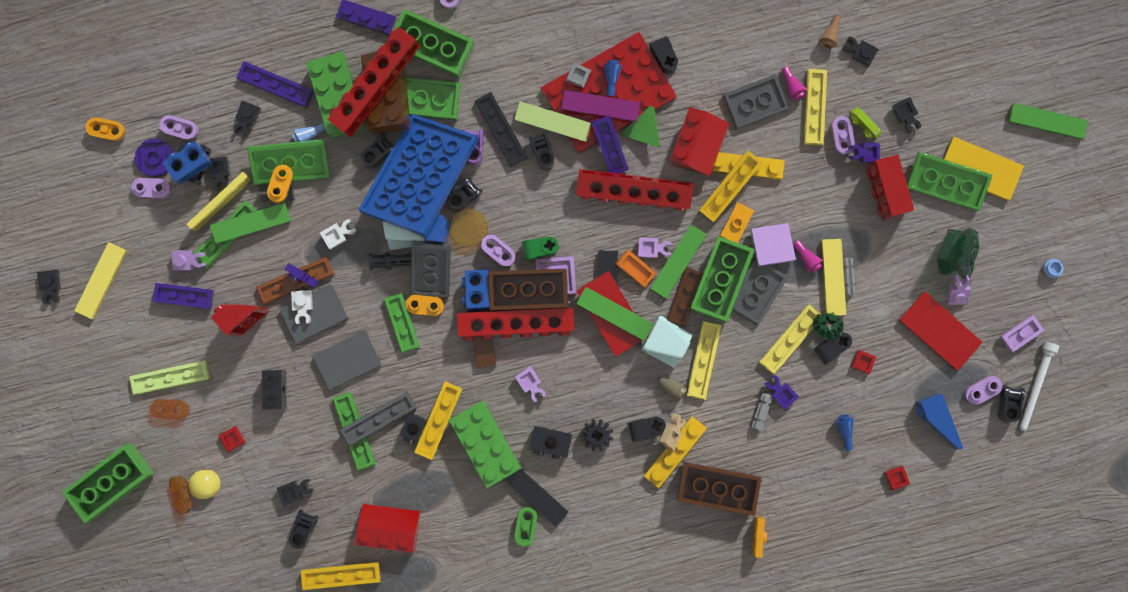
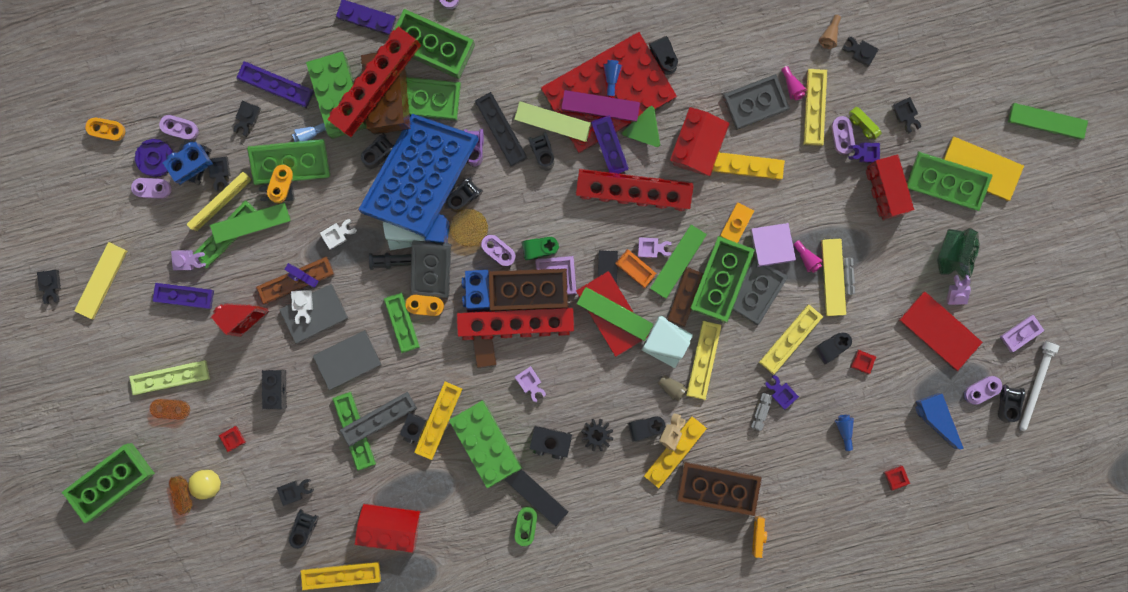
(578, 75): light grey tile -> none
(730, 186): yellow plate -> none
(822, 330): dark green gear -> none
(1053, 268): light blue plate -> none

